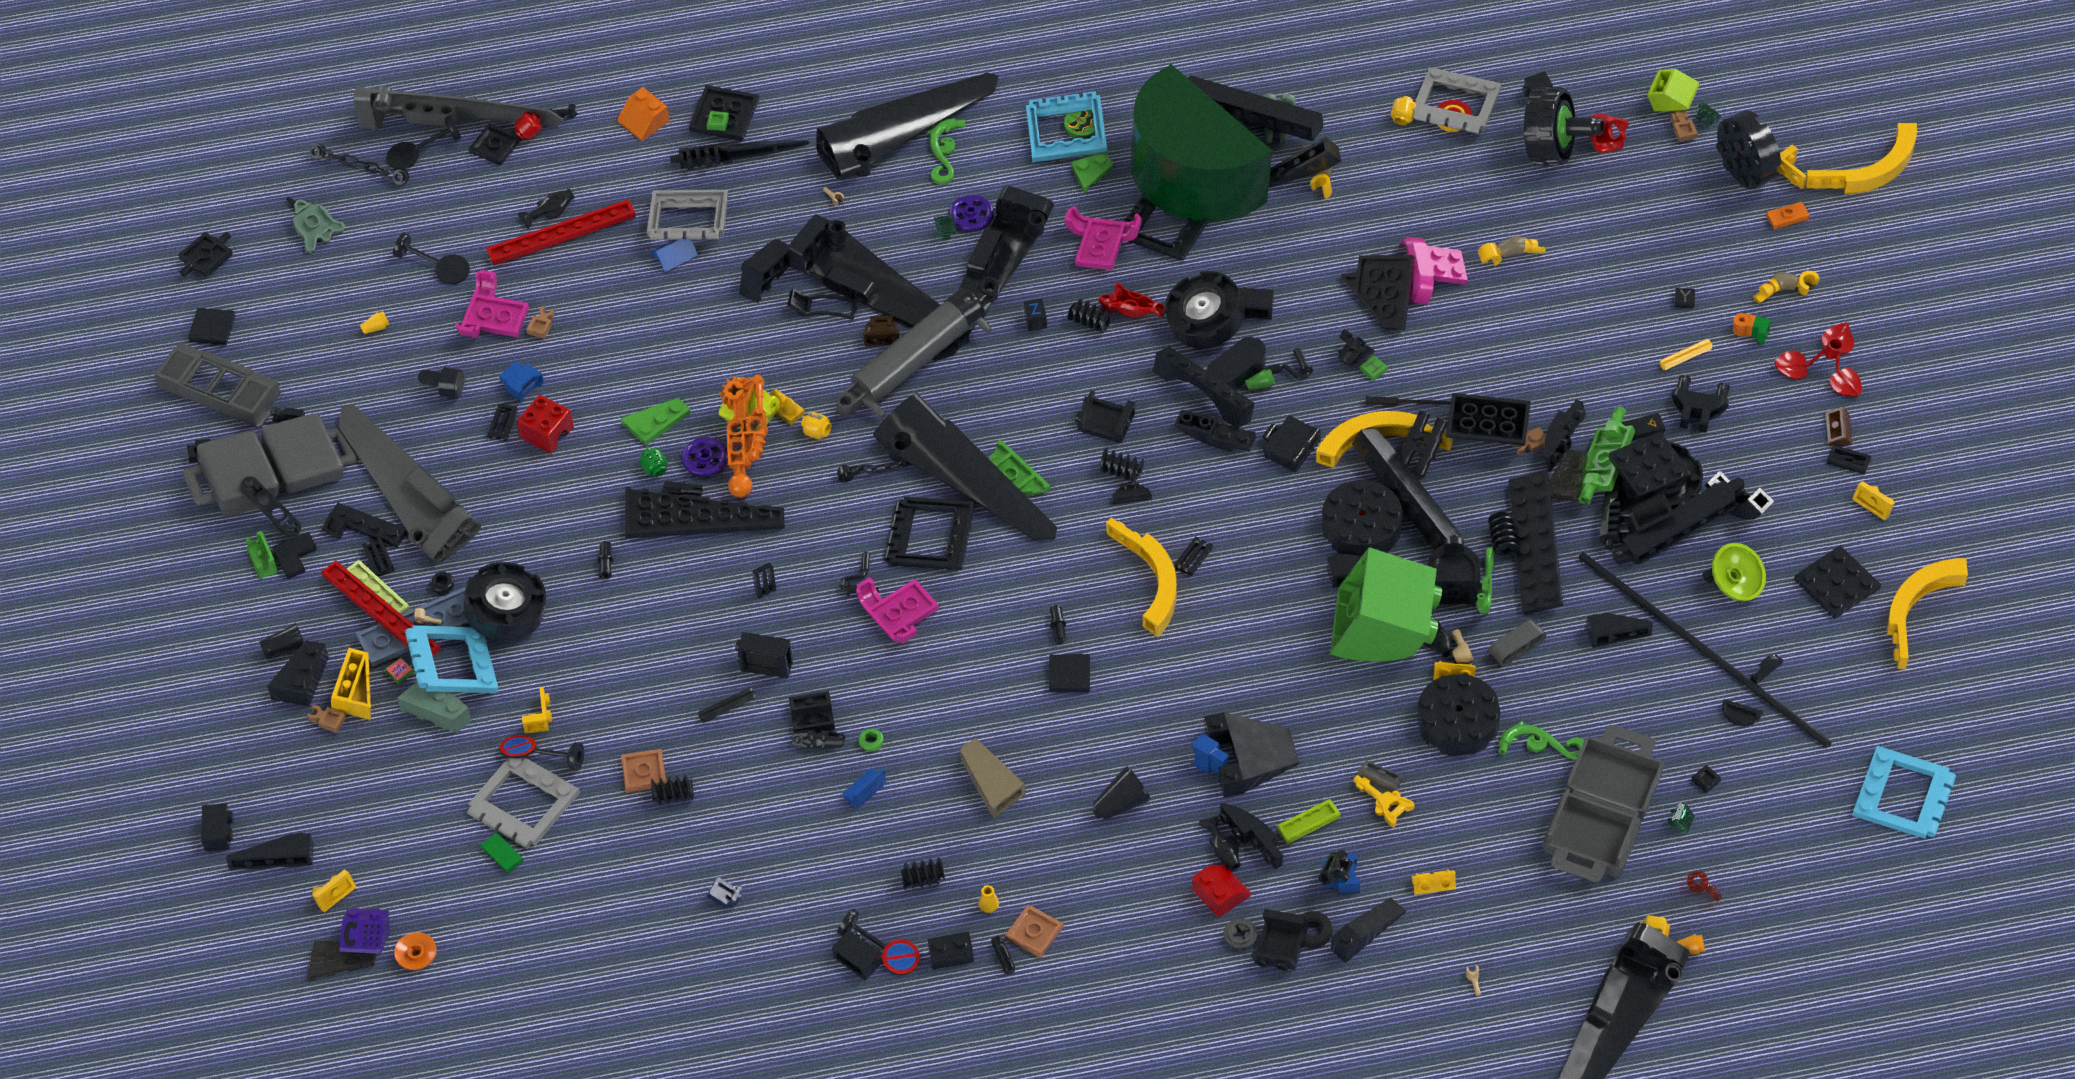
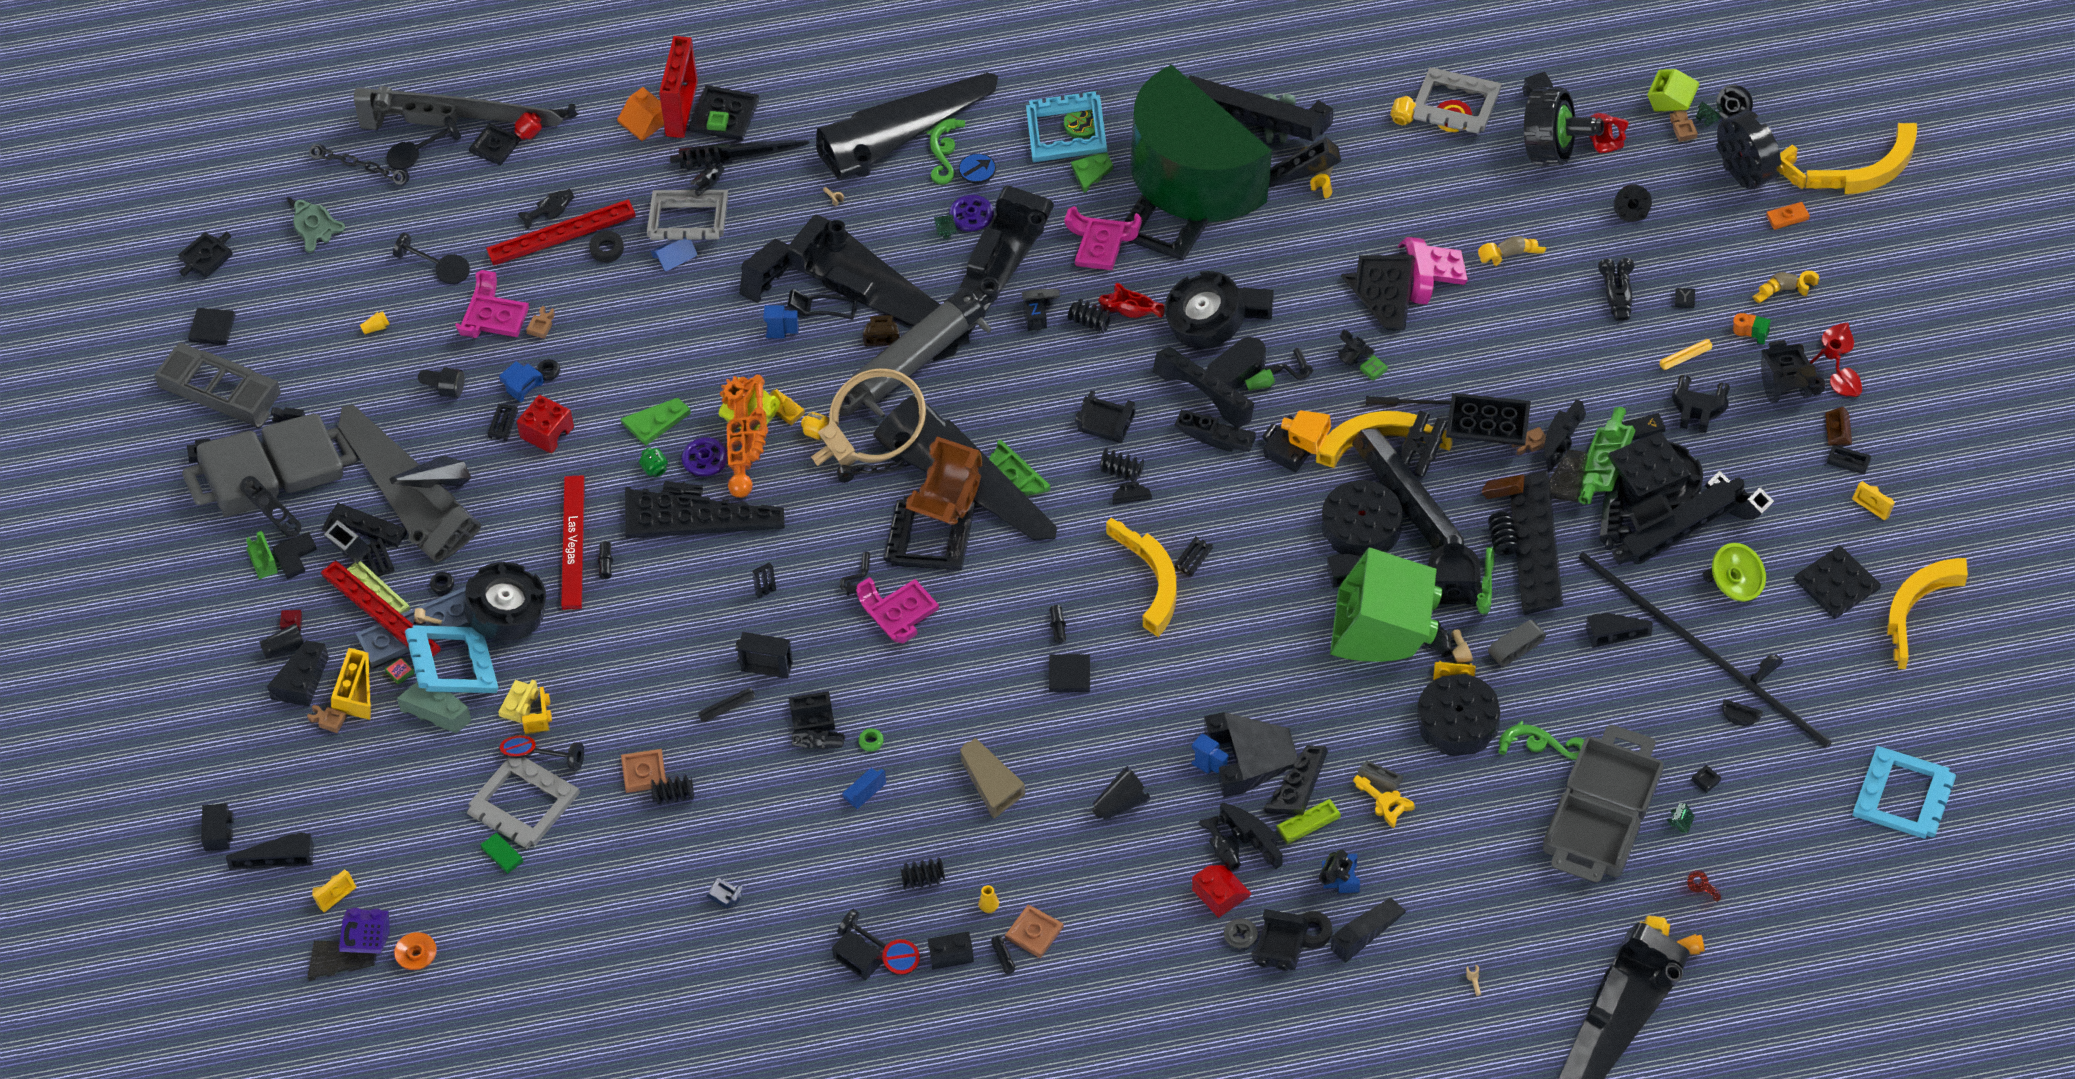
(289, 617): none -> dark red plate
(347, 541): none -> black piece
(440, 471): none -> black wedge
(519, 700): none -> light yellow bracket
(549, 364): none -> black piece
(573, 542): none -> red tile
(606, 256): none -> black tyre
(678, 98): none -> red window
(707, 178): none -> black hinge
(780, 321): none -> blue piece
(835, 440): none -> tan brick
(949, 482): none -> dark orange cylinder
(977, 168): none -> blue piece
(1047, 294): none -> dark grey tile
(1298, 784): none -> black wing
(1307, 430): none -> light orange torso
(1327, 114): none -> black brick
(1434, 882): yellow hinge -> none
(1503, 486): none -> reddish brown slope
(1618, 299): none -> black piece
(1632, 203): none -> black plate
(1733, 100): none -> black cone
(1788, 368): none -> black animal

